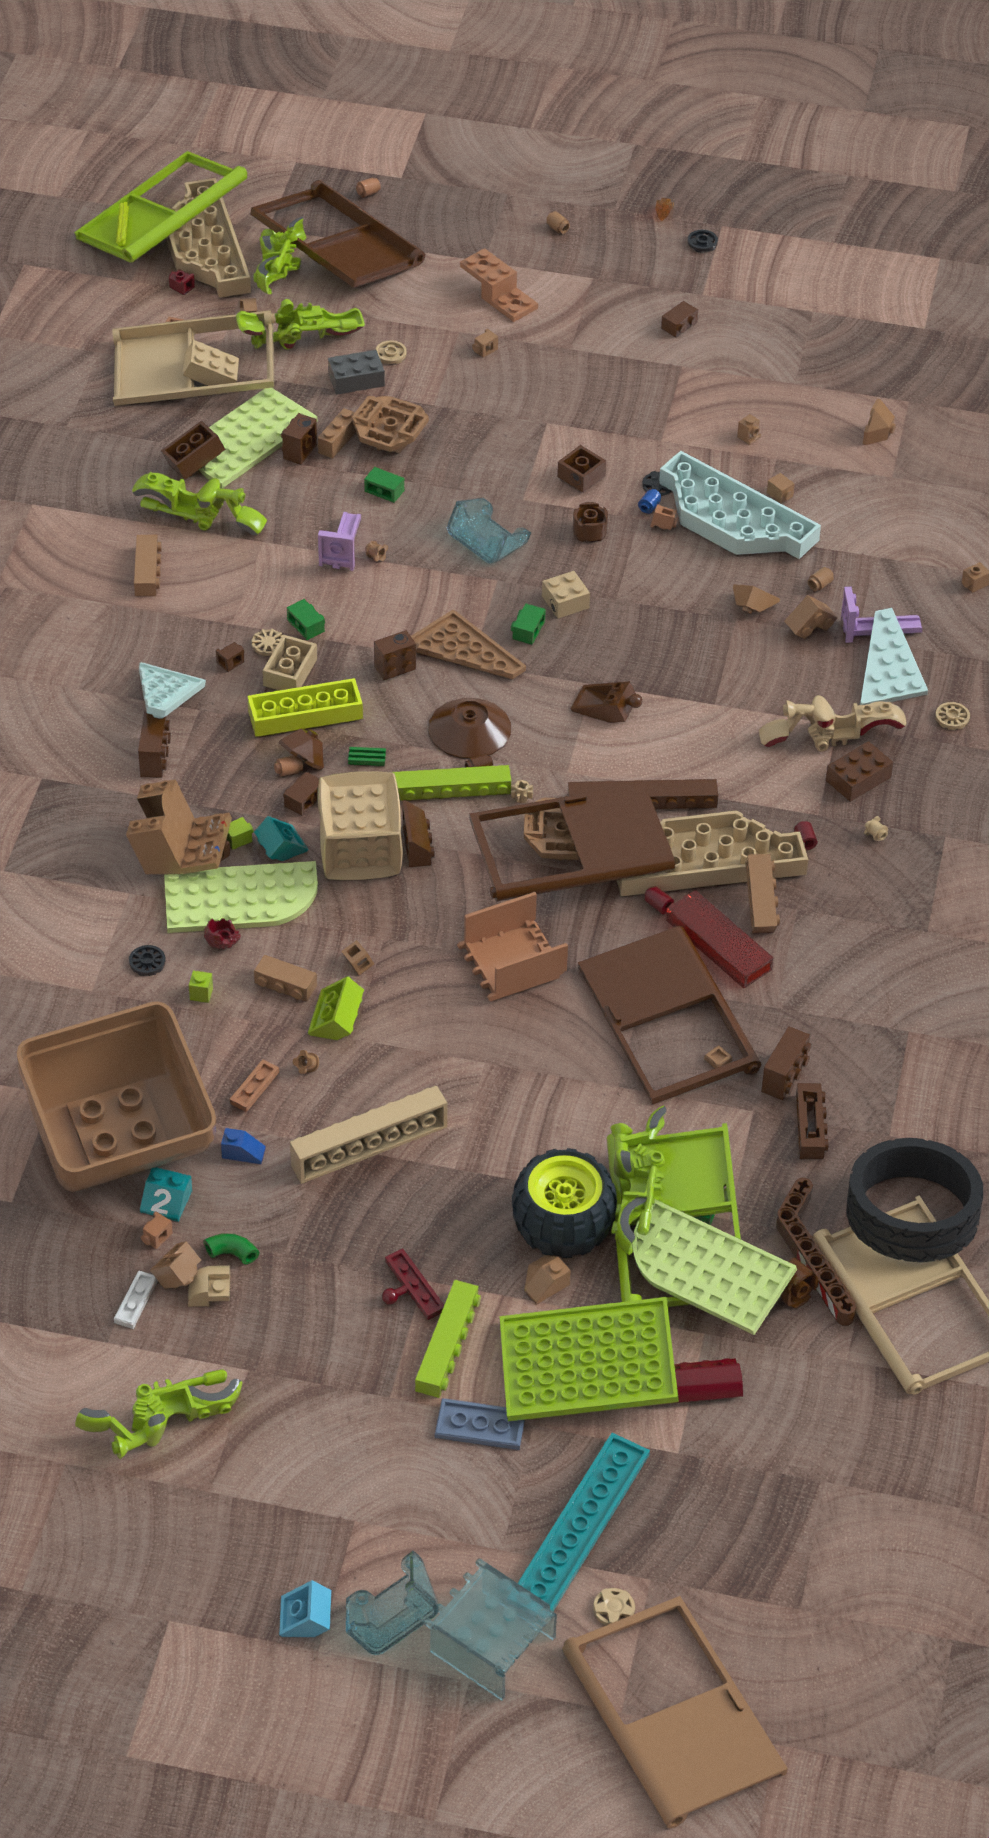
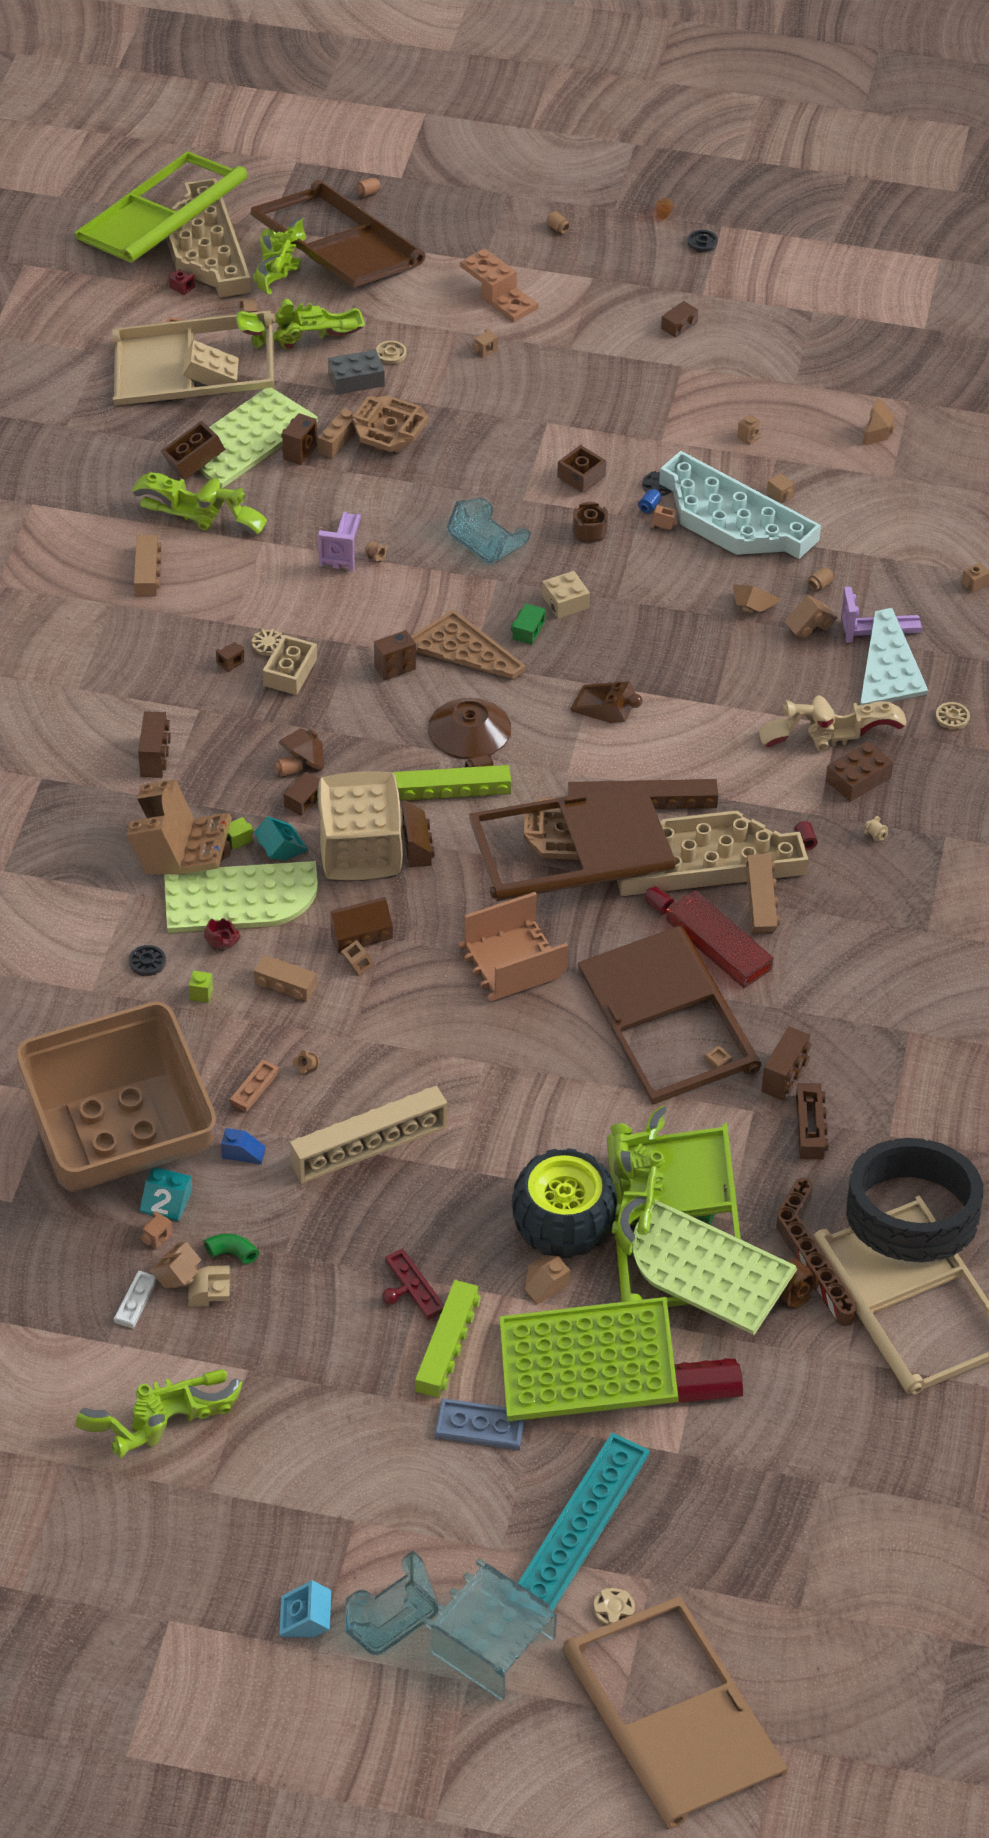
(122, 224): neon yellow axle -> none
(166, 689): light aqua wing -> none
(305, 619): green brick -> none
(305, 707): neon yellow brick -> none
(336, 1010): lime slope -> none
(363, 922): none -> reddish brown slope
(365, 756): green tile -> none
(384, 484): green brick -> none
(522, 791): tan gear -> none

